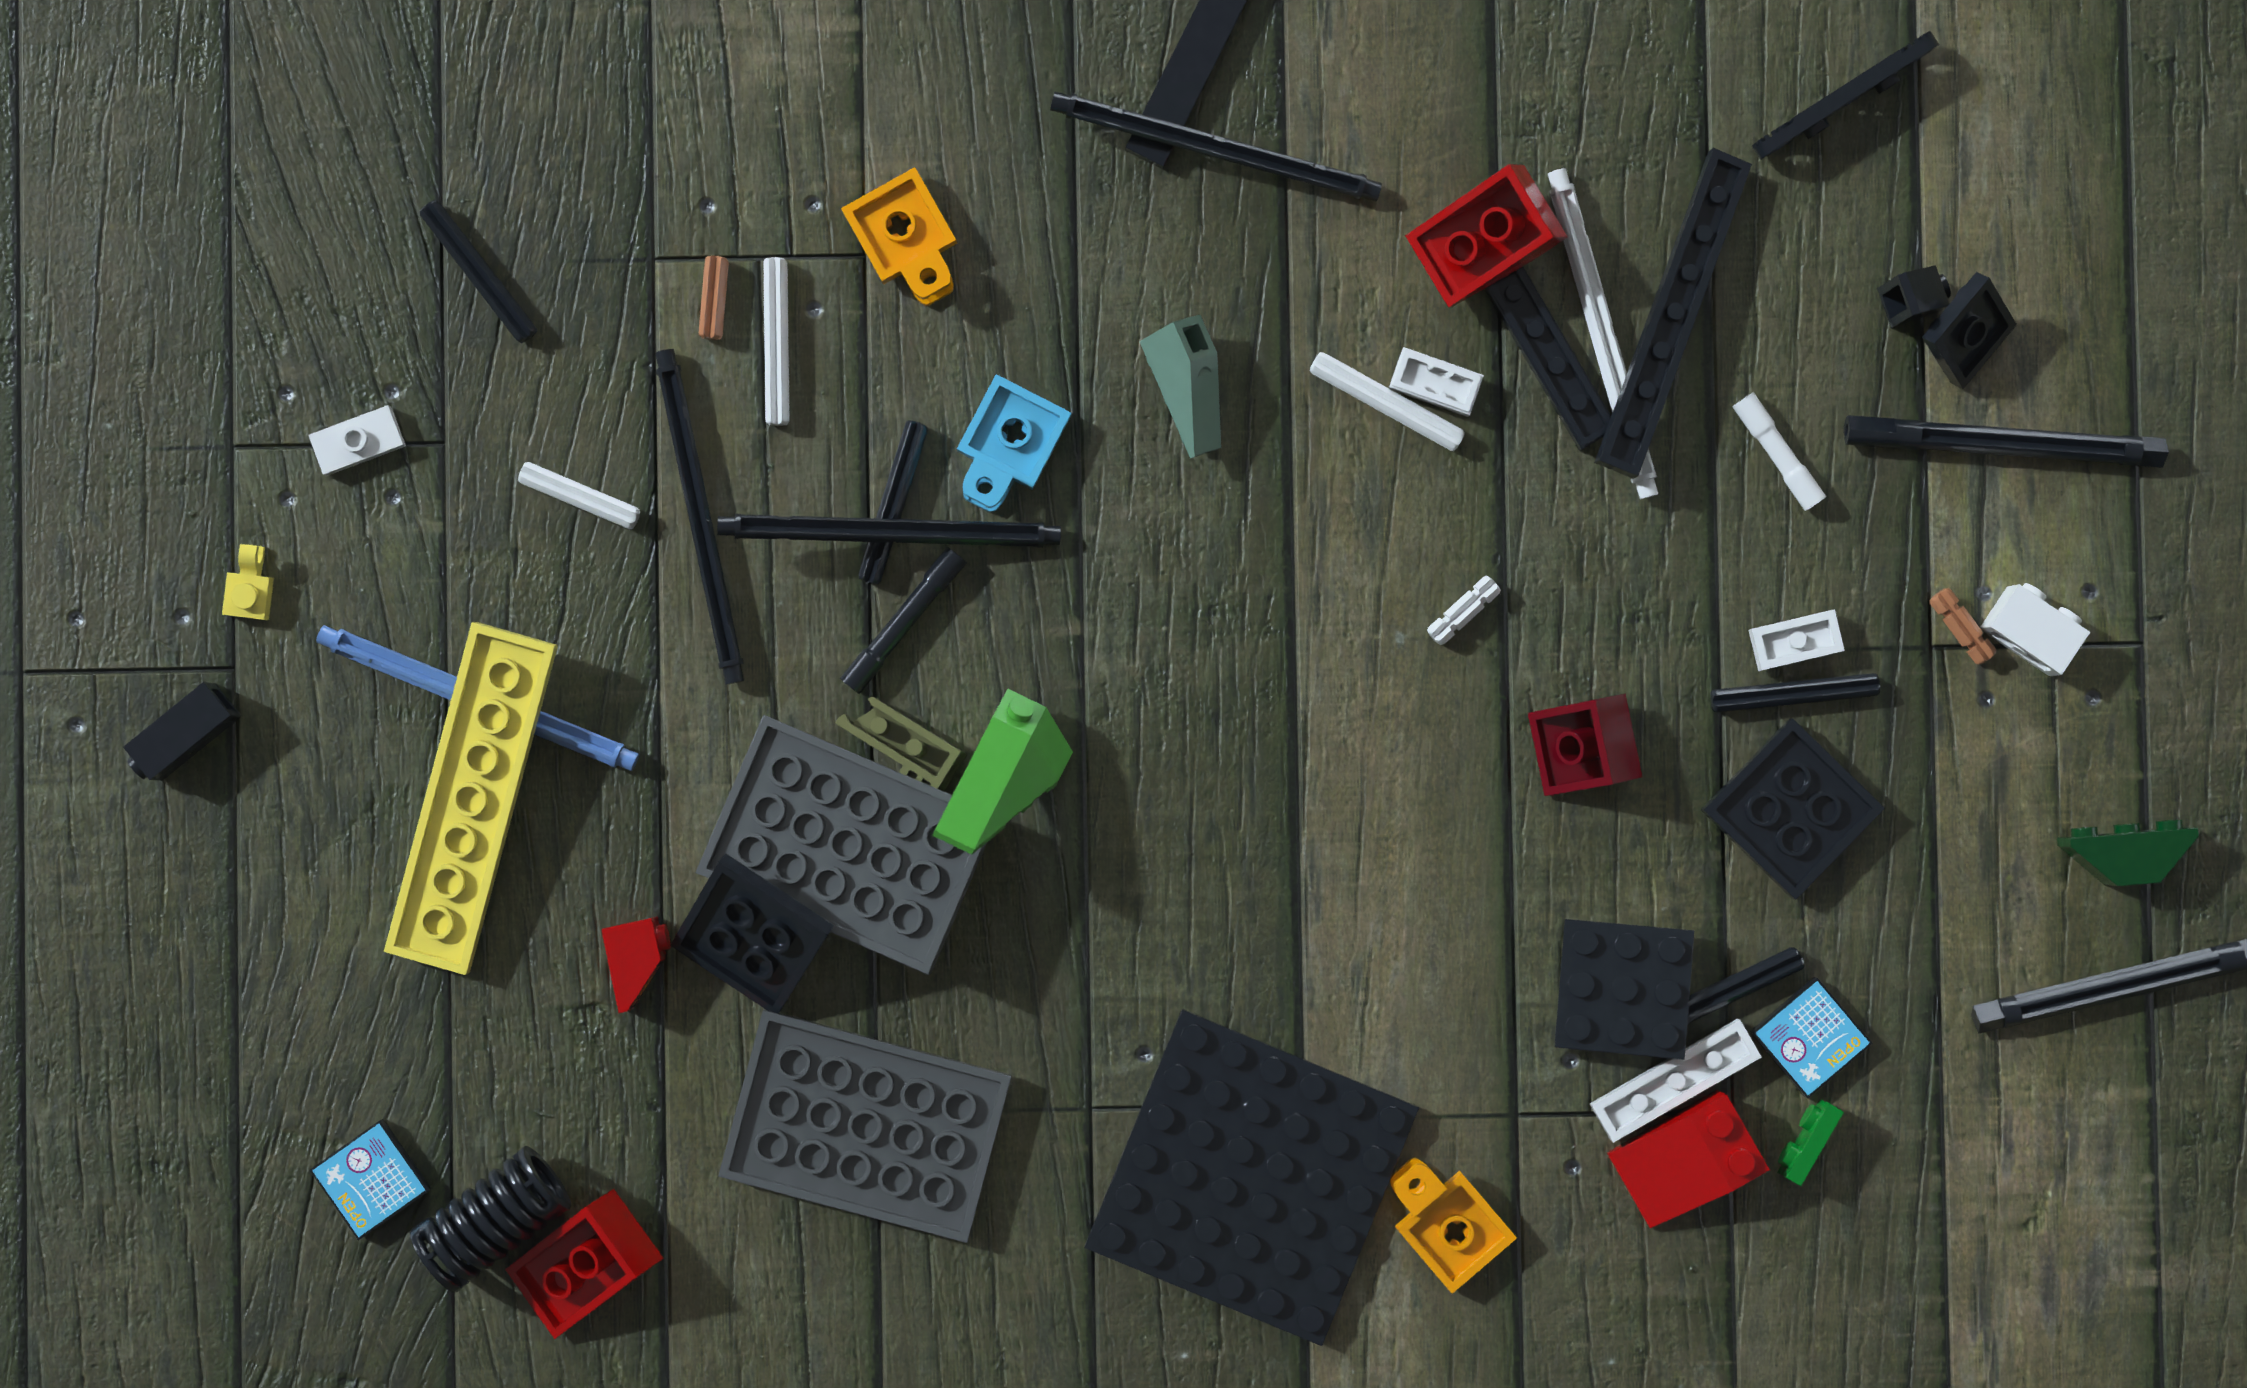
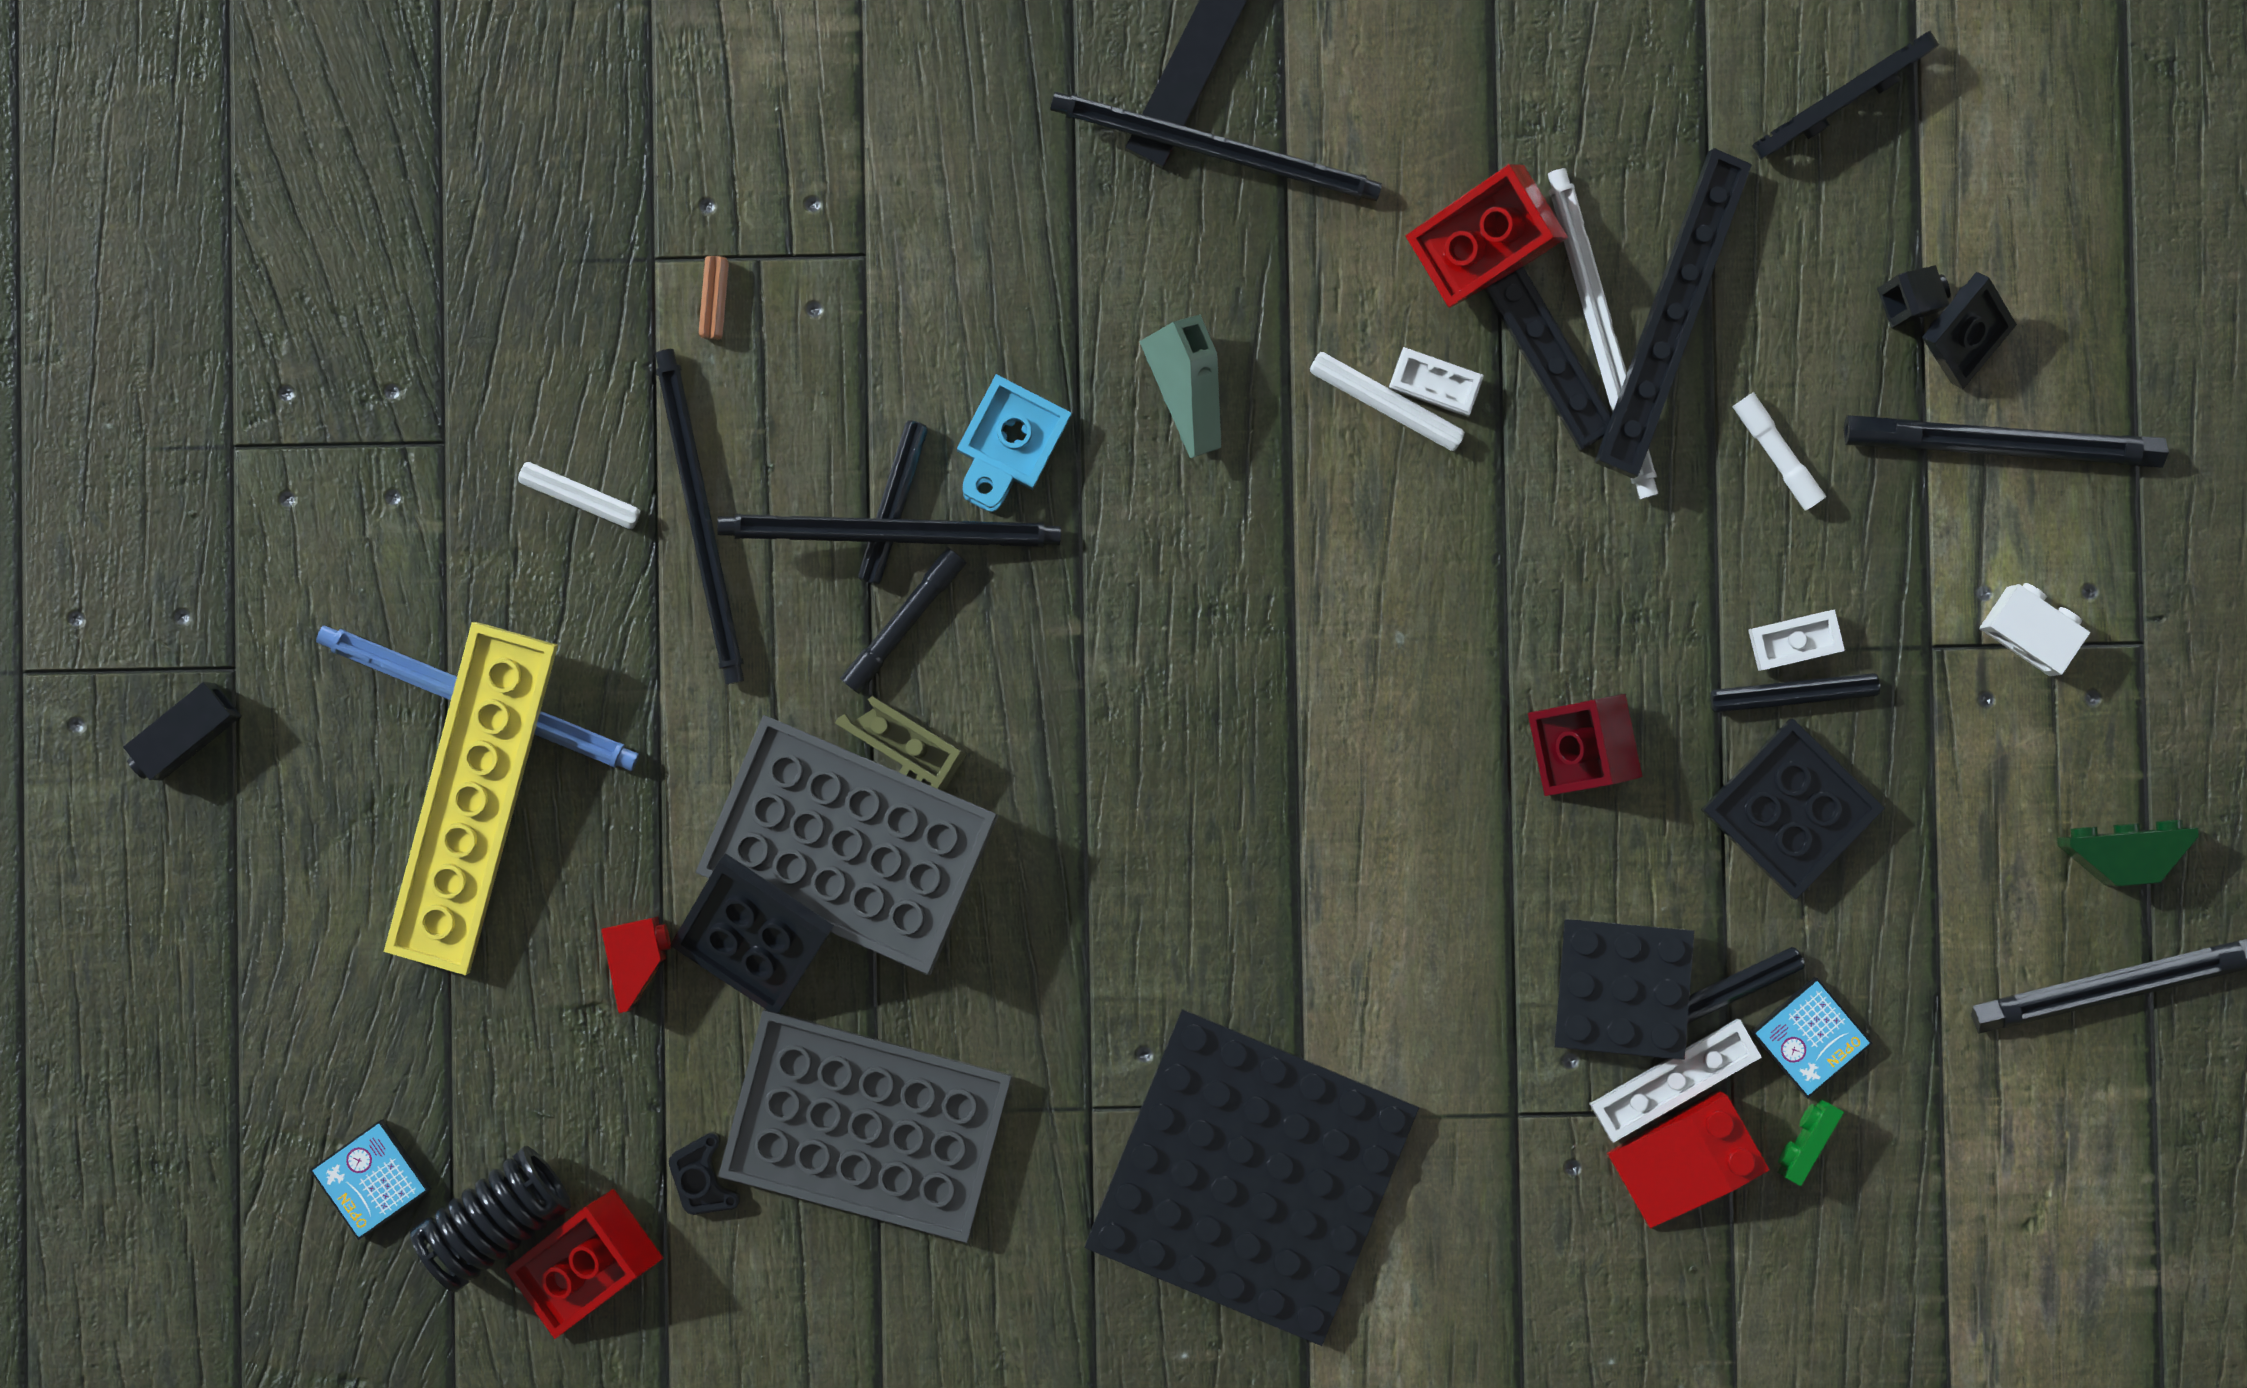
(248, 592): light yellow plate -> none
(357, 440): white plate -> none
(478, 271): black axle -> none
(697, 1179): none -> black piece
(776, 341): white axle -> none
(910, 255): light orange plate -> none
(1010, 769): bright green wedge -> none
(1433, 1208): light orange plate -> none
(1464, 610): white axle -> none
(1963, 626): nougat axle -> none

